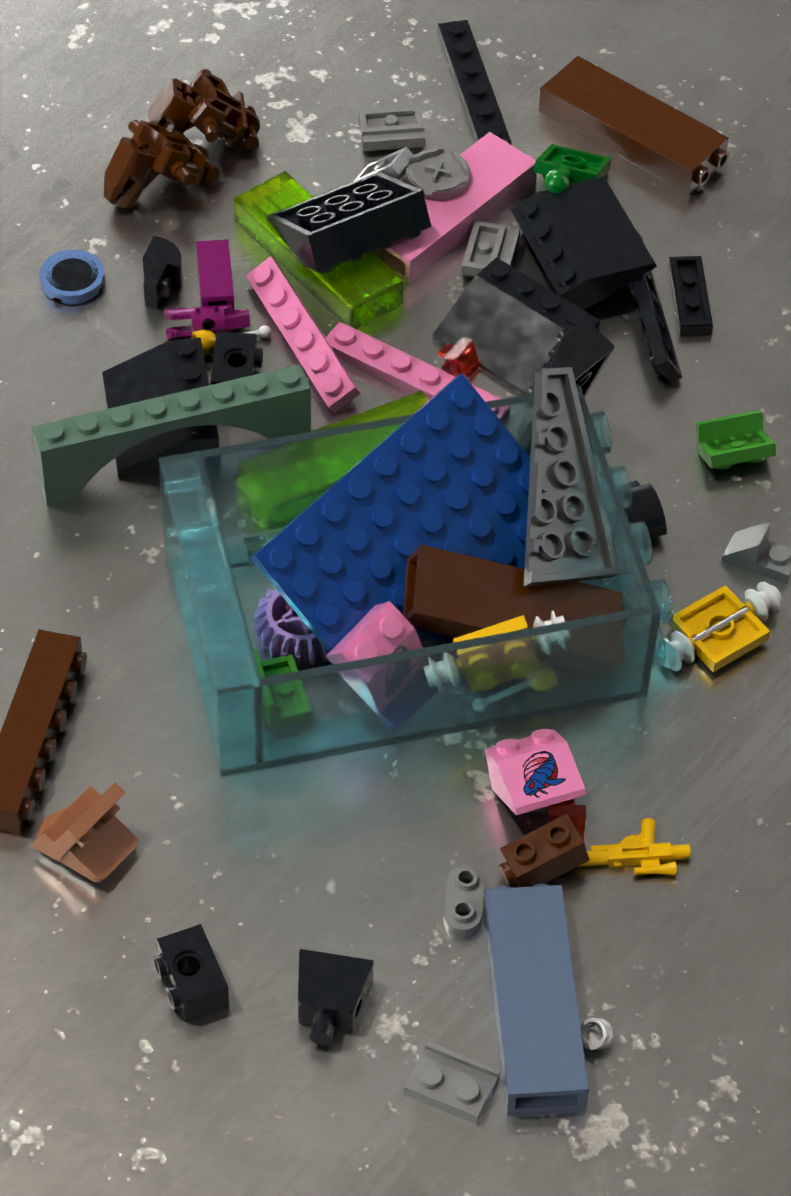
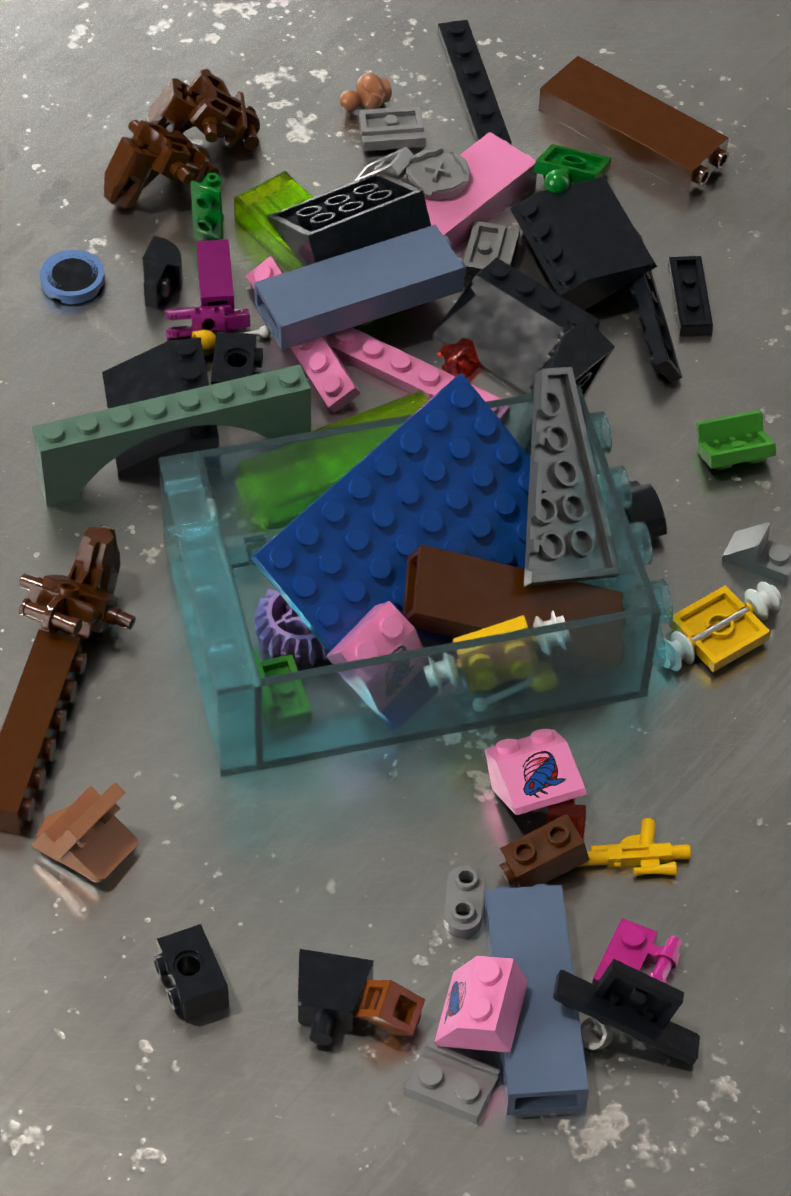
(83, 598): none -> reddish brown piece
(207, 205): none -> green hinge
(359, 286): none -> sand blue brick
(369, 93): none -> nougat animal
(390, 1007): none -> dark orange brick
(483, 1005): none -> bright pink slope
(631, 1005): none -> black bracket
(635, 945): none -> dark pink plate

